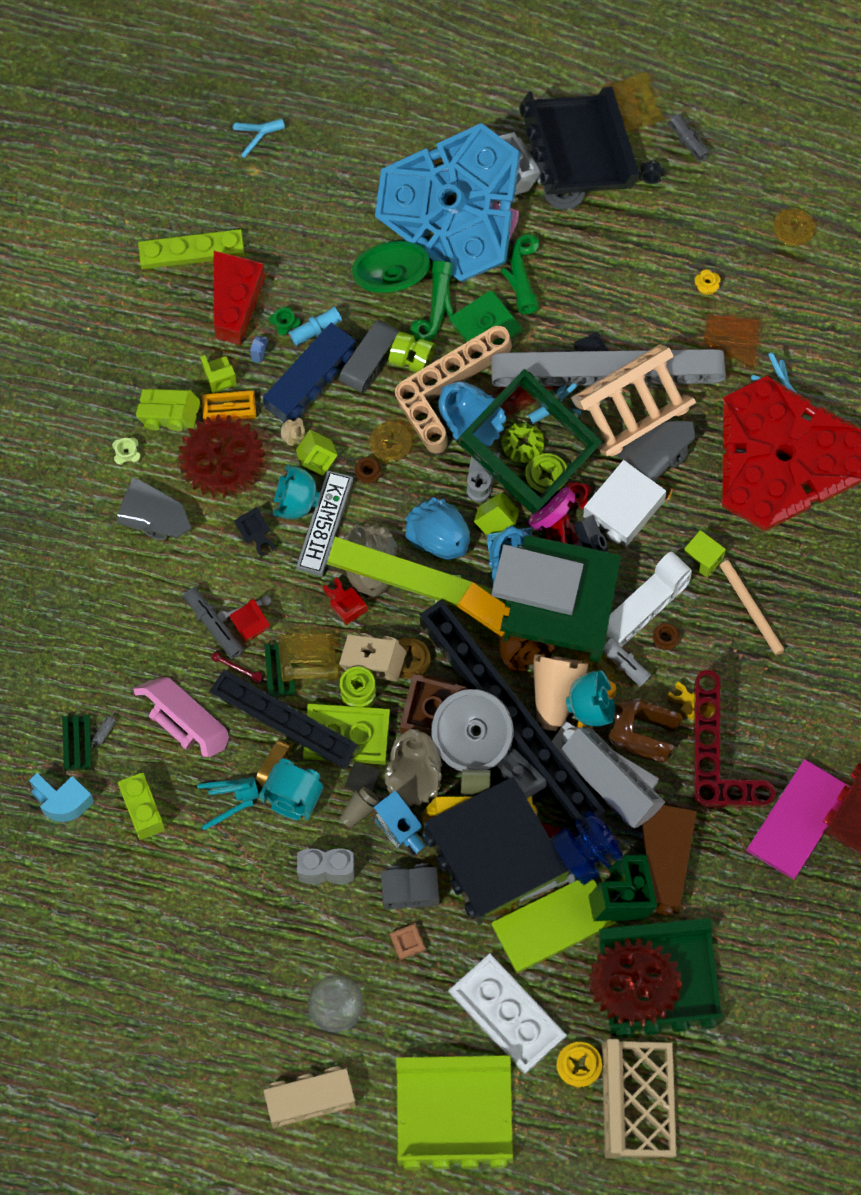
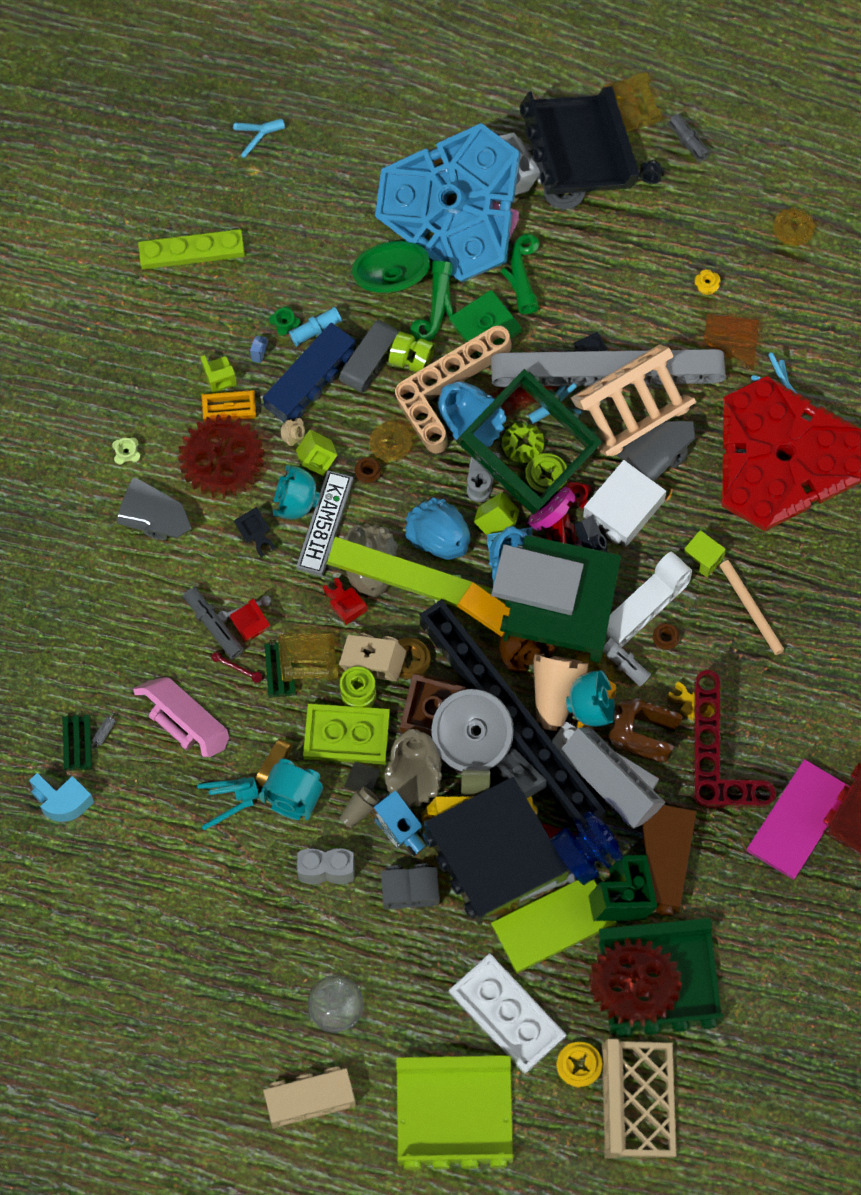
(141, 806): lime brick -> none
(167, 409): lime brick -> none
(235, 295): red wedge -> none
(284, 719): black tile -> none
(407, 942): nougat tile -> none

